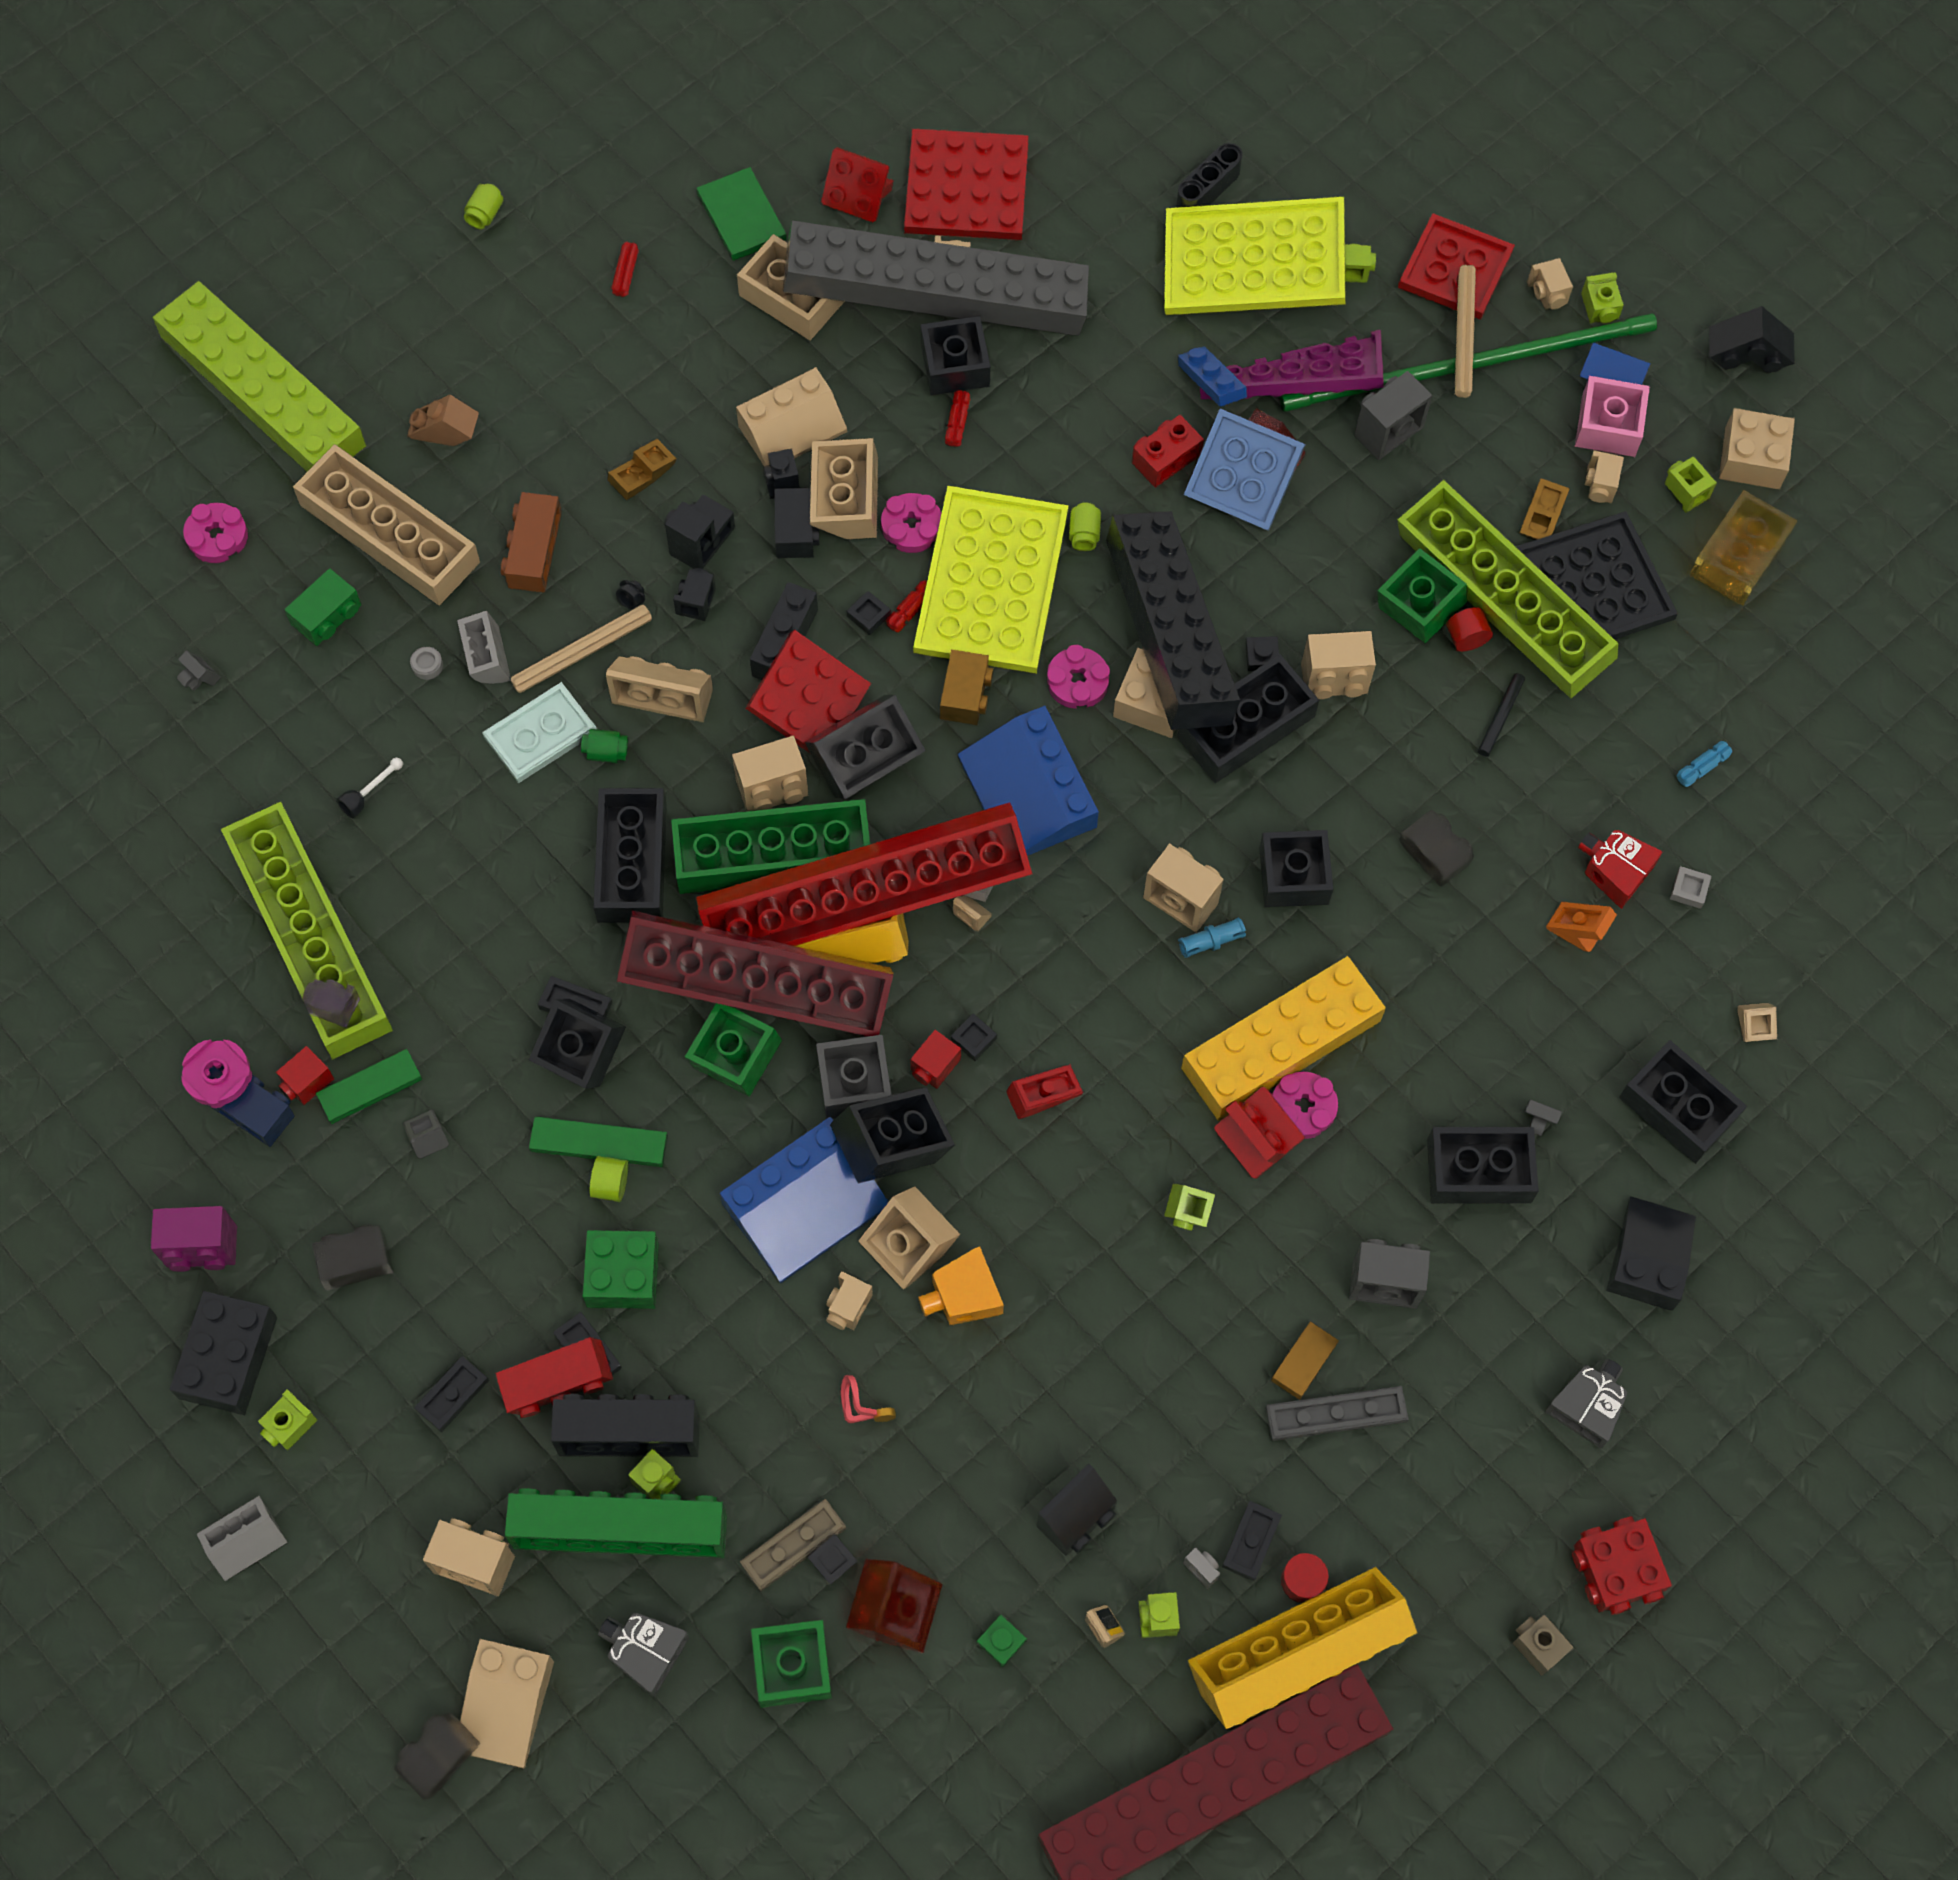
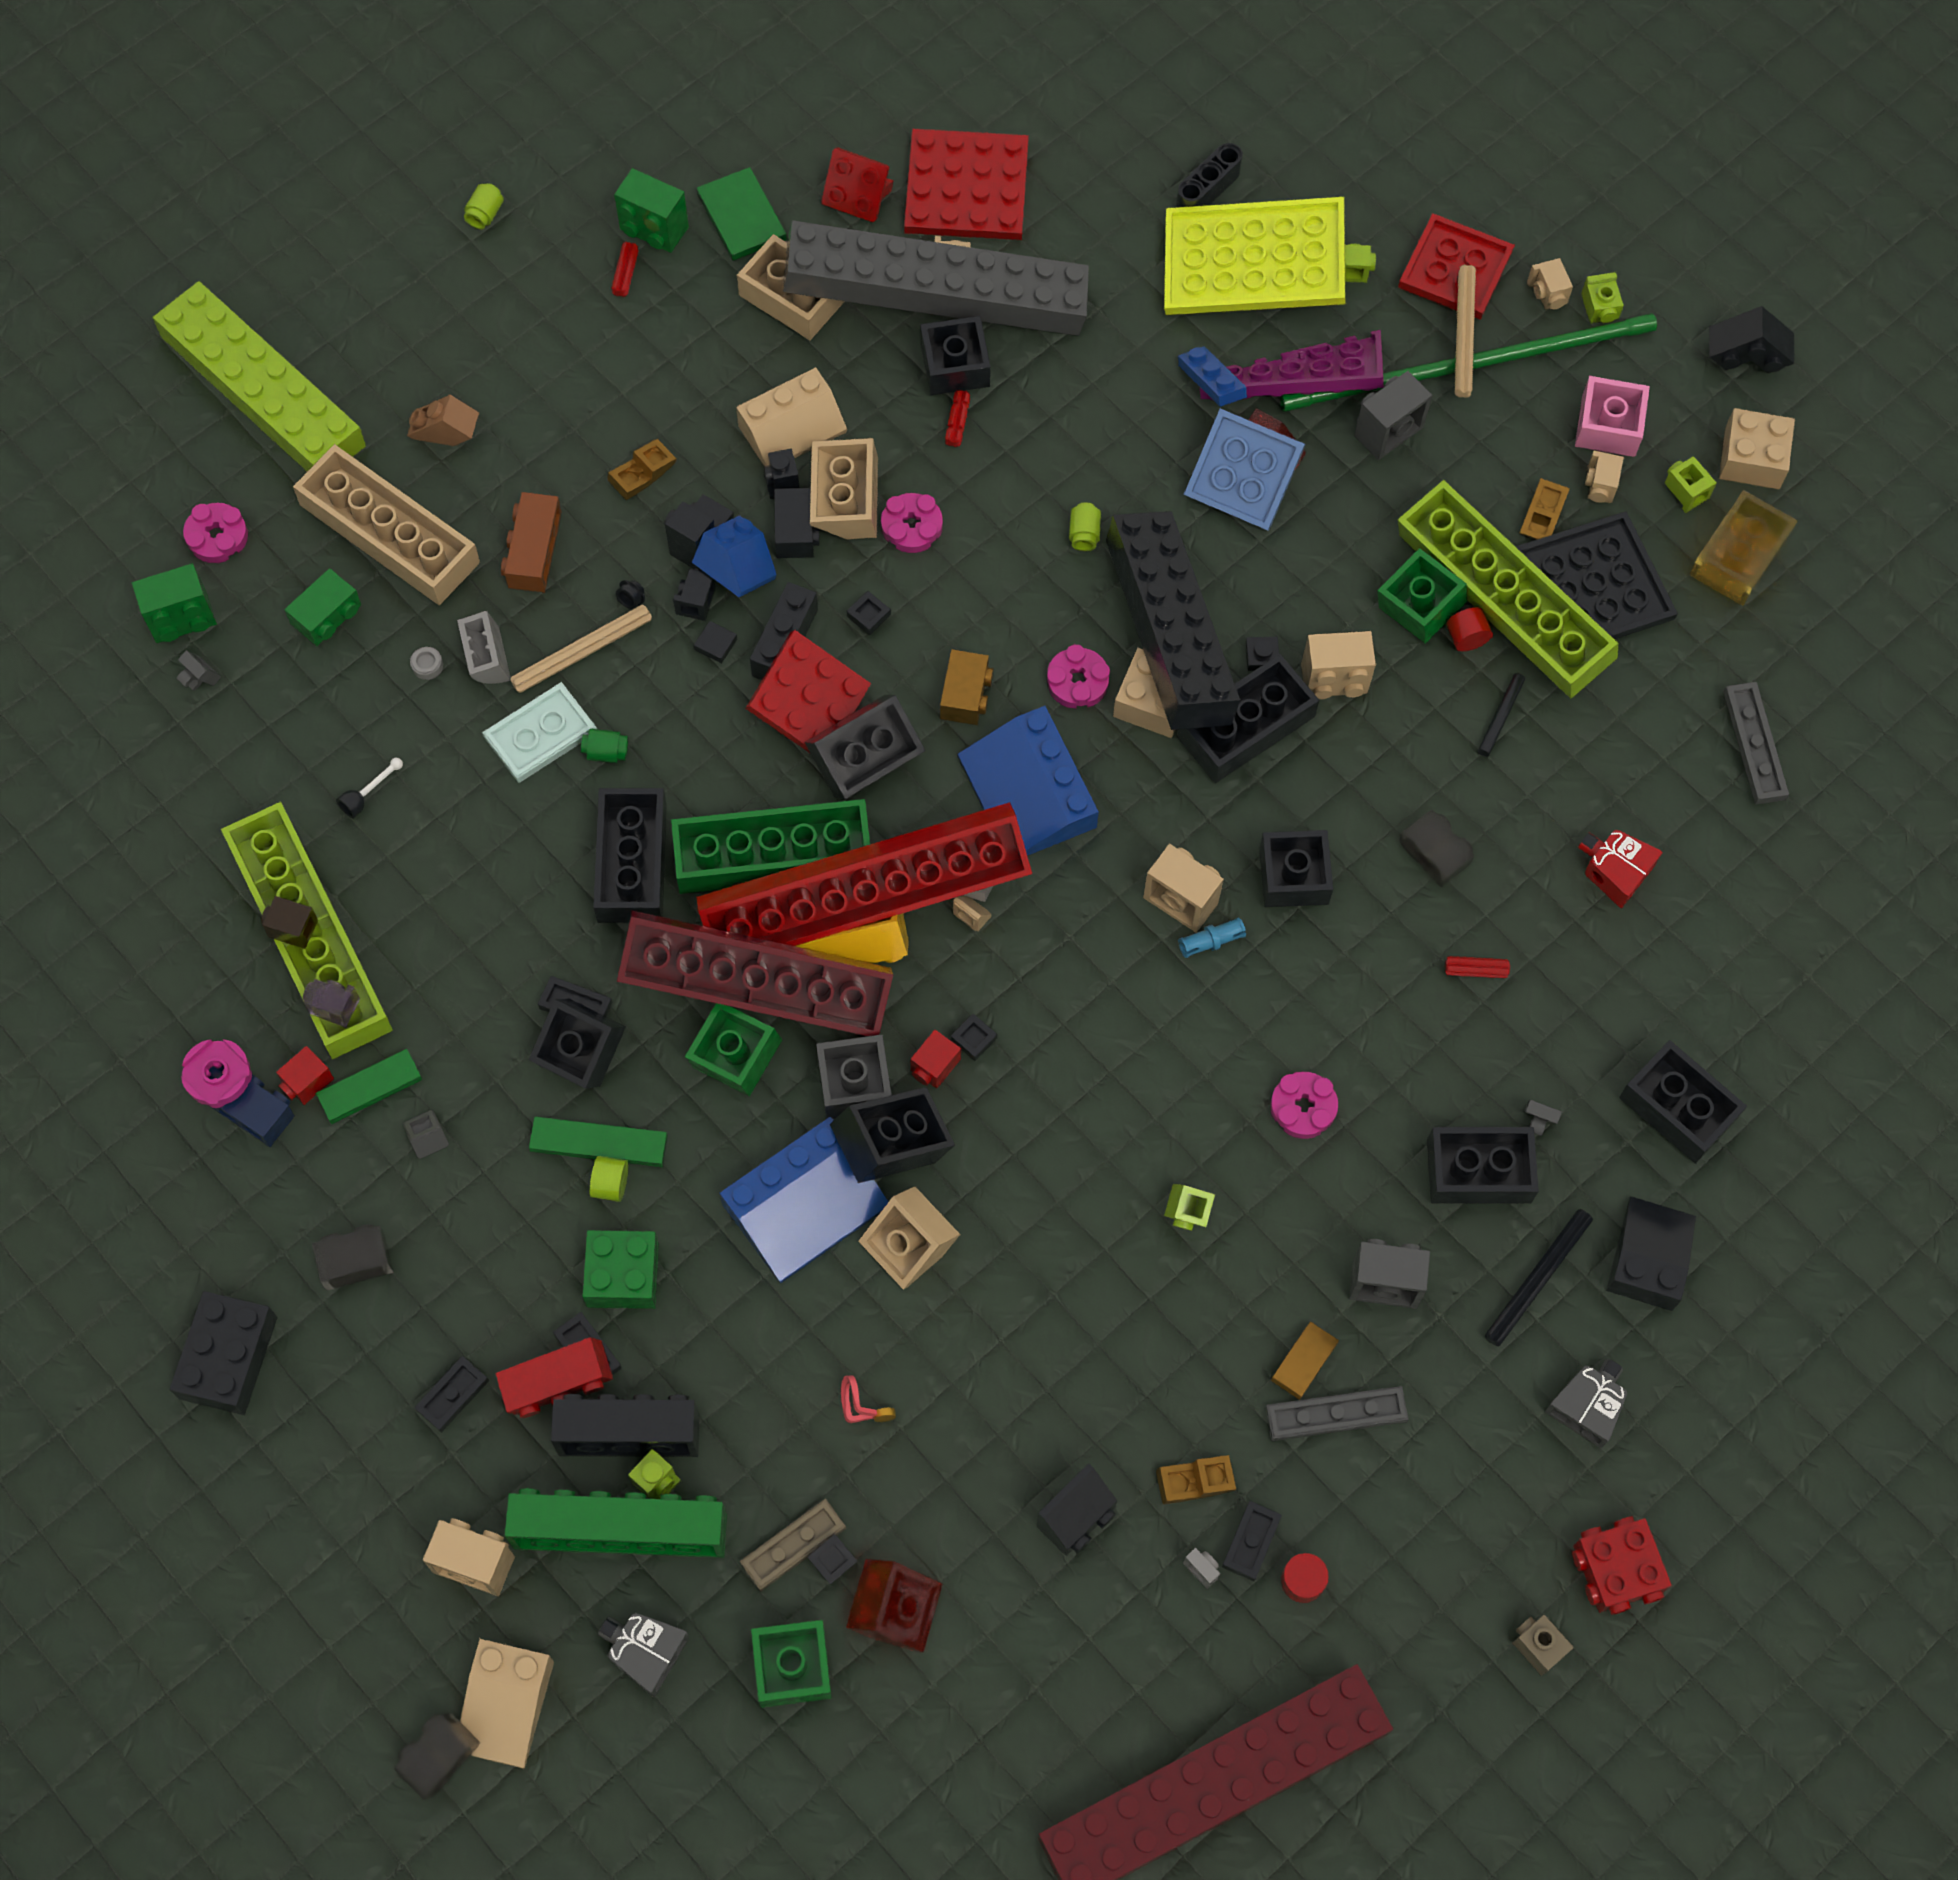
(174, 603): none -> green brick
(194, 1237): magenta brick -> none
(241, 1538): light grey brick -> none
(289, 922): none -> dark brown brick
(298, 1422): lime brick -> none
(651, 210): none -> green brick
(659, 688): tan slope -> none
(715, 642): none -> black tile
(736, 556): none -> blue slope
(770, 775): tan brick -> none
(848, 1302): tan brick -> none
(907, 608): red axle -> none
(963, 1290): light orange torso -> none
(991, 578): neon yellow plate -> none
(1001, 1640): green plate -> none
(1043, 1091): red slope -> none
(1104, 1625): tan slope -> none
(1159, 1615): lime brick -> none
(1167, 450): red brick -> none
(1196, 1480): none -> pearl gold slope
(1258, 1132): red bracket -> none
(1283, 1036): yellow brick -> none
(1302, 1647): yellow brick -> none
(1477, 967): none -> red axle
(1538, 1277): none -> black axle
(1581, 923): orange slope -> none
(1614, 365): blue brick -> none
(1690, 887): light grey plate -> none
(1704, 763): dark azure axle -> none
(1756, 743): none -> dark grey plate
(1758, 1022): tan slope -> none

